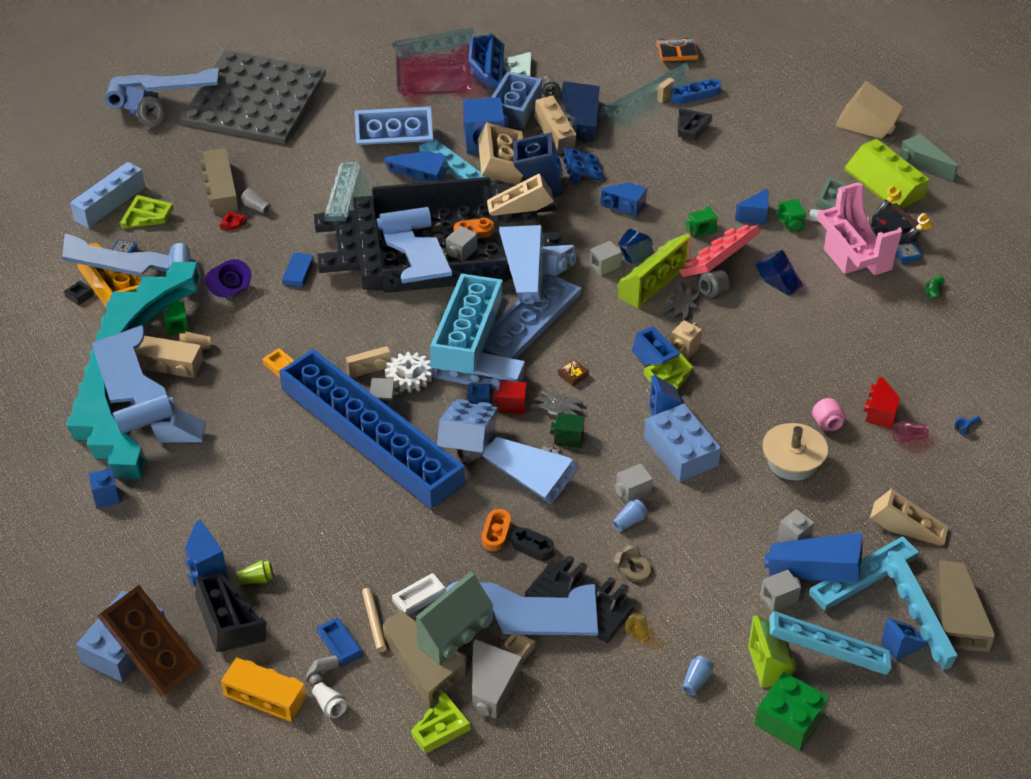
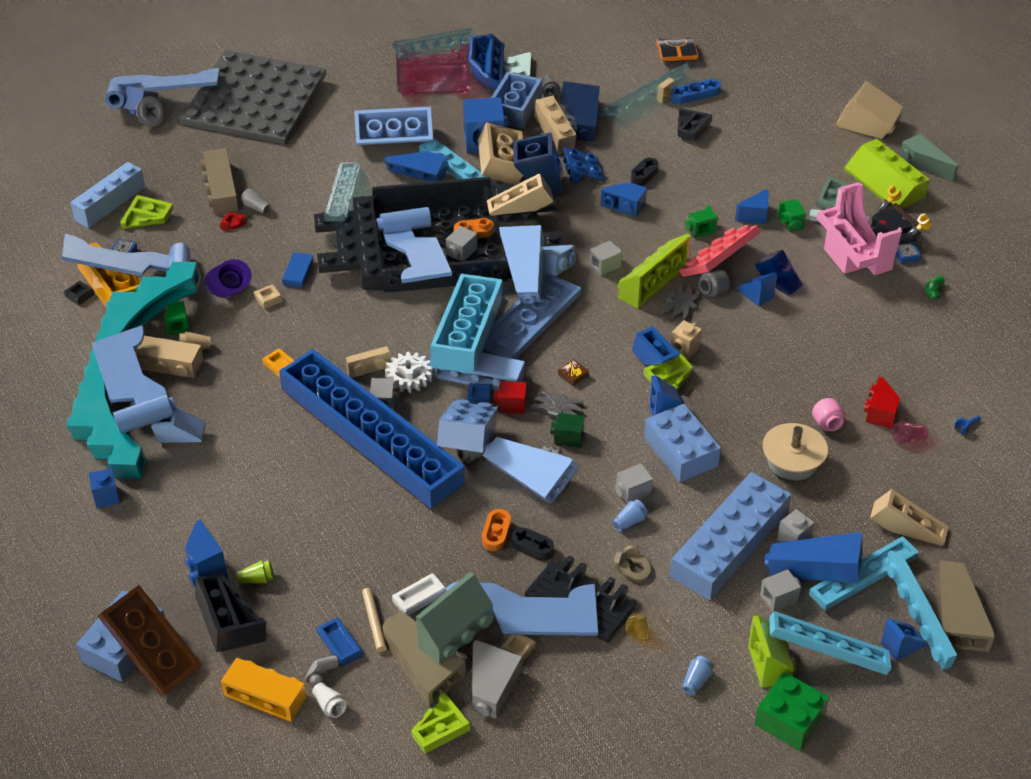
(268, 296): none -> tan tile
(635, 246): slope -> none
(648, 168): none -> black beam
(730, 536): none -> medium blue brick
(759, 289): none -> blue slope

